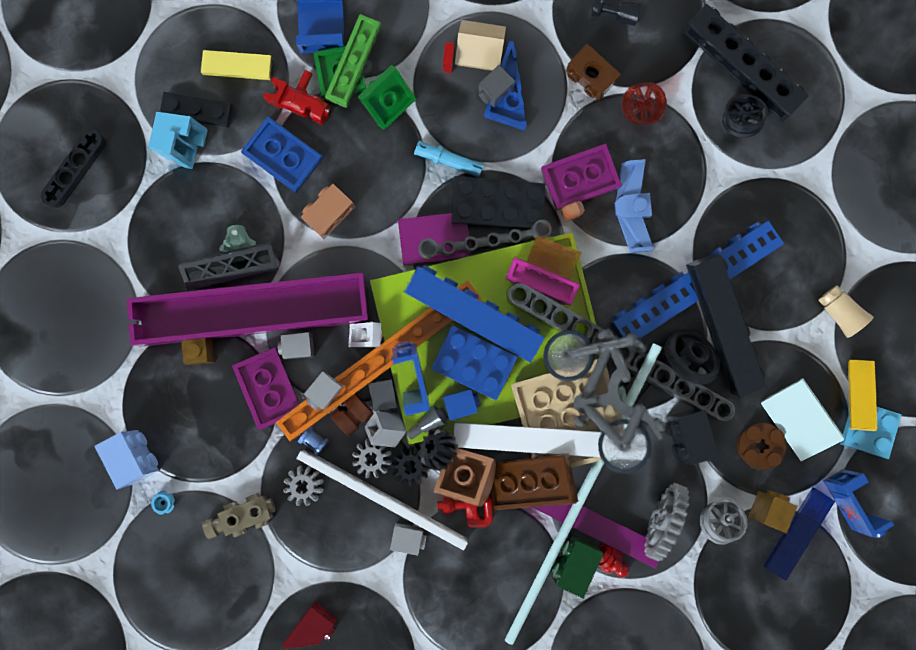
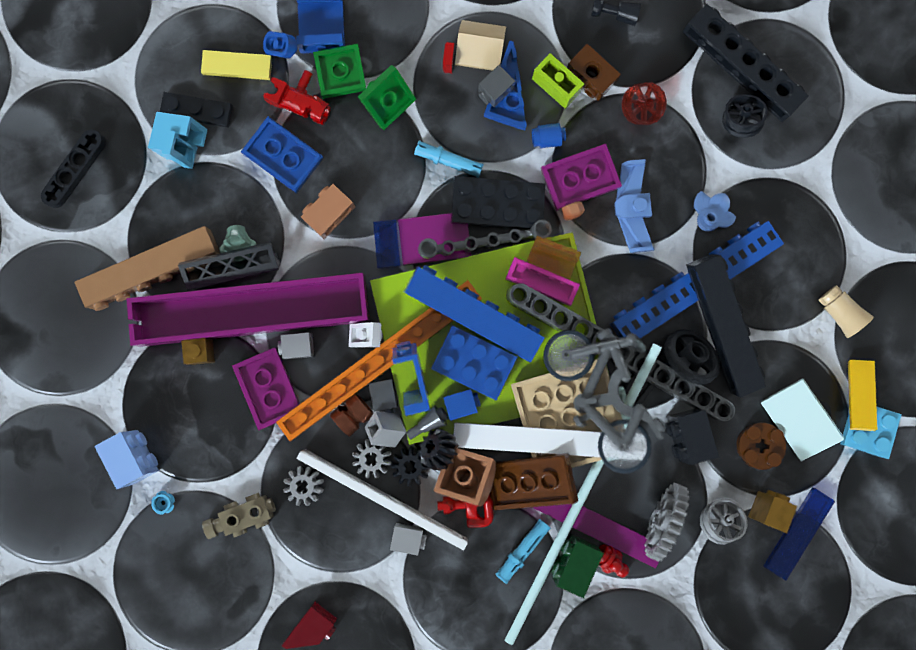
(145, 269): none -> medium nougat brick
(280, 44): none -> blue plate
(313, 440): medium blue bush -> none
(323, 391): light grey brick -> none
(353, 60): bright green tile -> none
(386, 244): none -> clear blue plate
(527, 545): none -> medium azure pin
(548, 135): none -> blue brick
(557, 81): none -> lime brick
(715, 209): none -> medium blue plate
(841, 488): blue panel -> none

